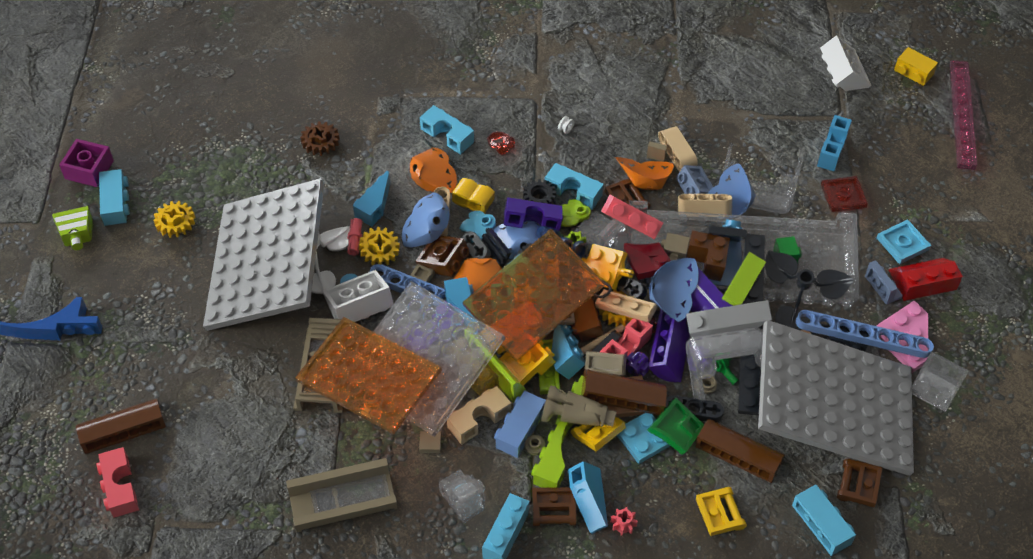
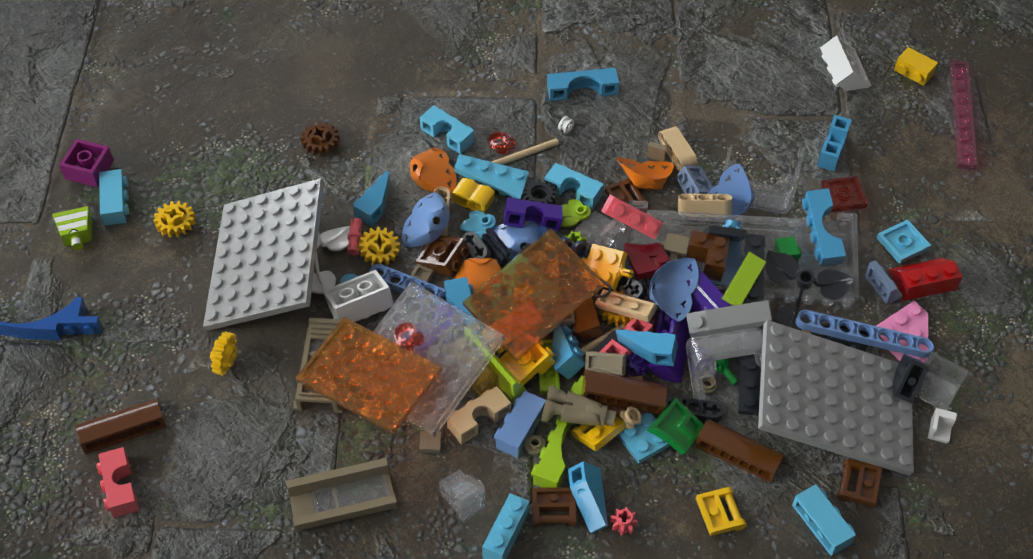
(223, 353): none -> yellow gear
(416, 337): none -> clear red piece
(503, 178): none -> medium azure wing
(532, 150): none -> tan bar
(601, 80): none -> dark azure arch
(631, 417): none -> tan plate
(653, 347): none -> dark azure slope
(828, 249): none -> dark azure arch
(909, 378): none -> black slope
(941, 425): none -> white panel

